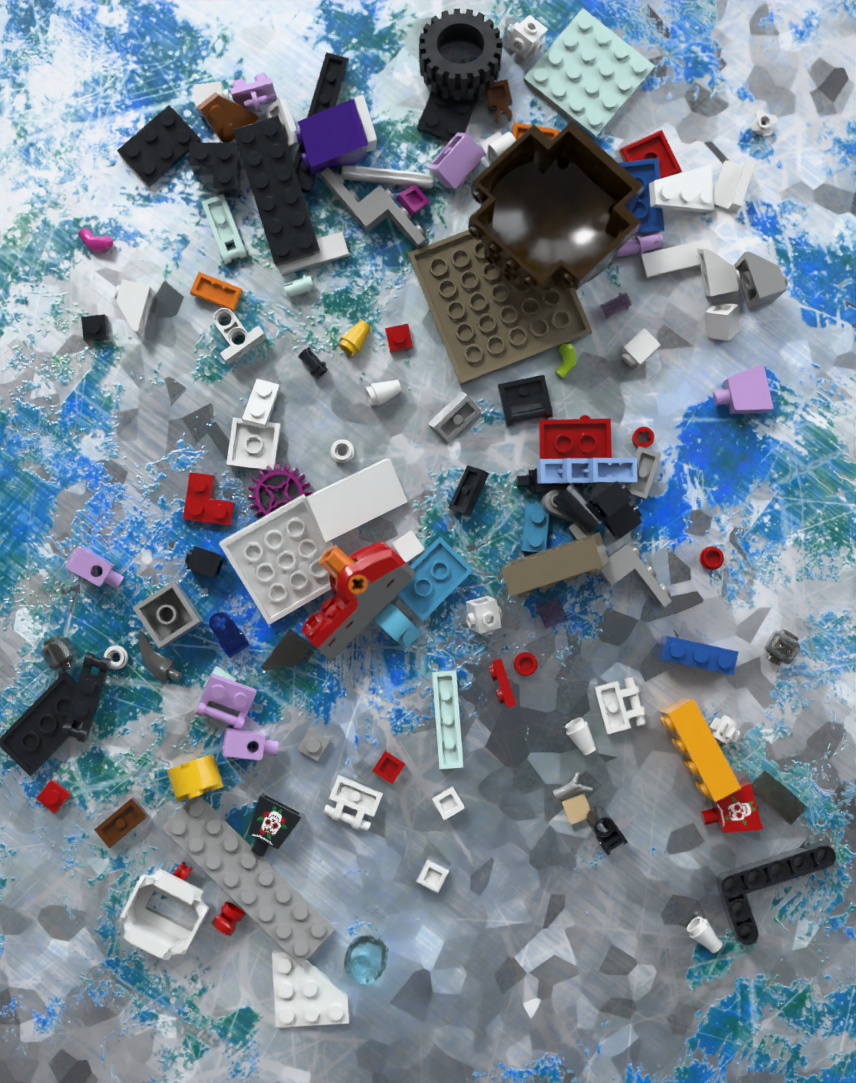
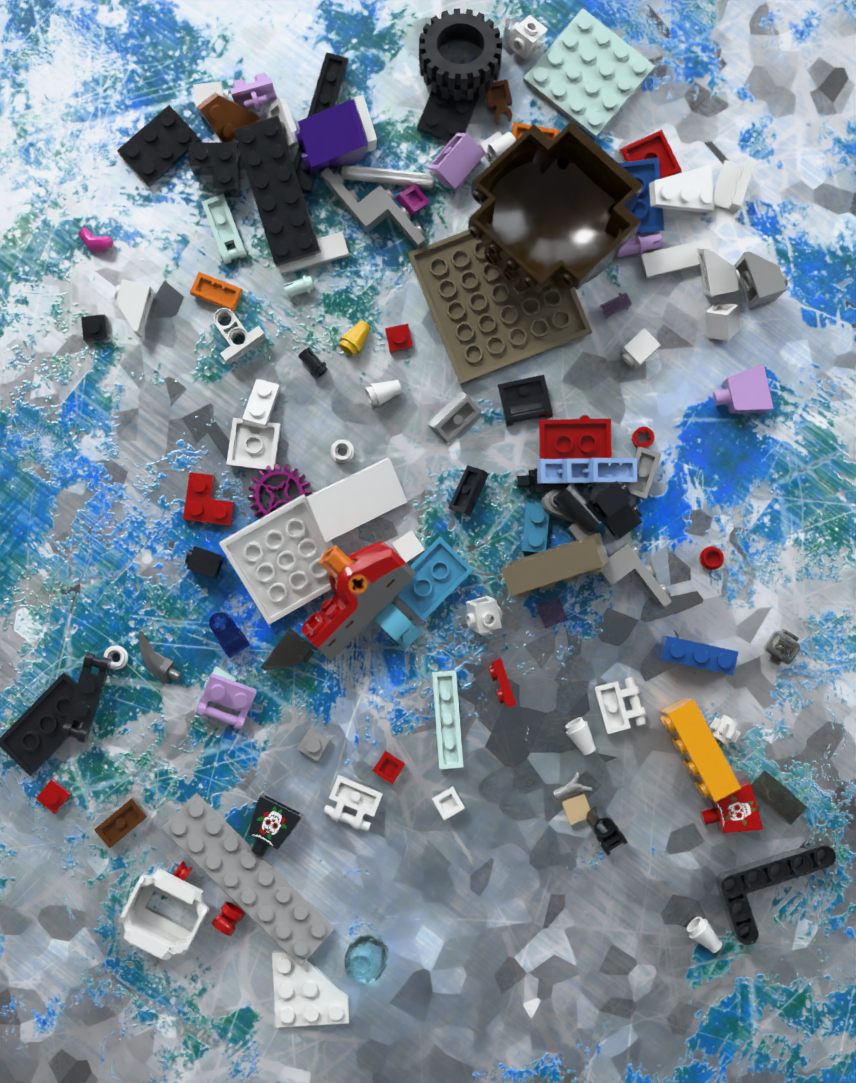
(59, 653): clear smoke head -> none
(83, 564): lavender torso -> none
(168, 614): light grey brick -> none
(195, 778): yellow brick -> none
(236, 743): lavender torso -> none
(432, 876): white tile -> none
(525, 664): red tile -> none
(569, 360): lime arm -> none
(757, 125): white plate -> none

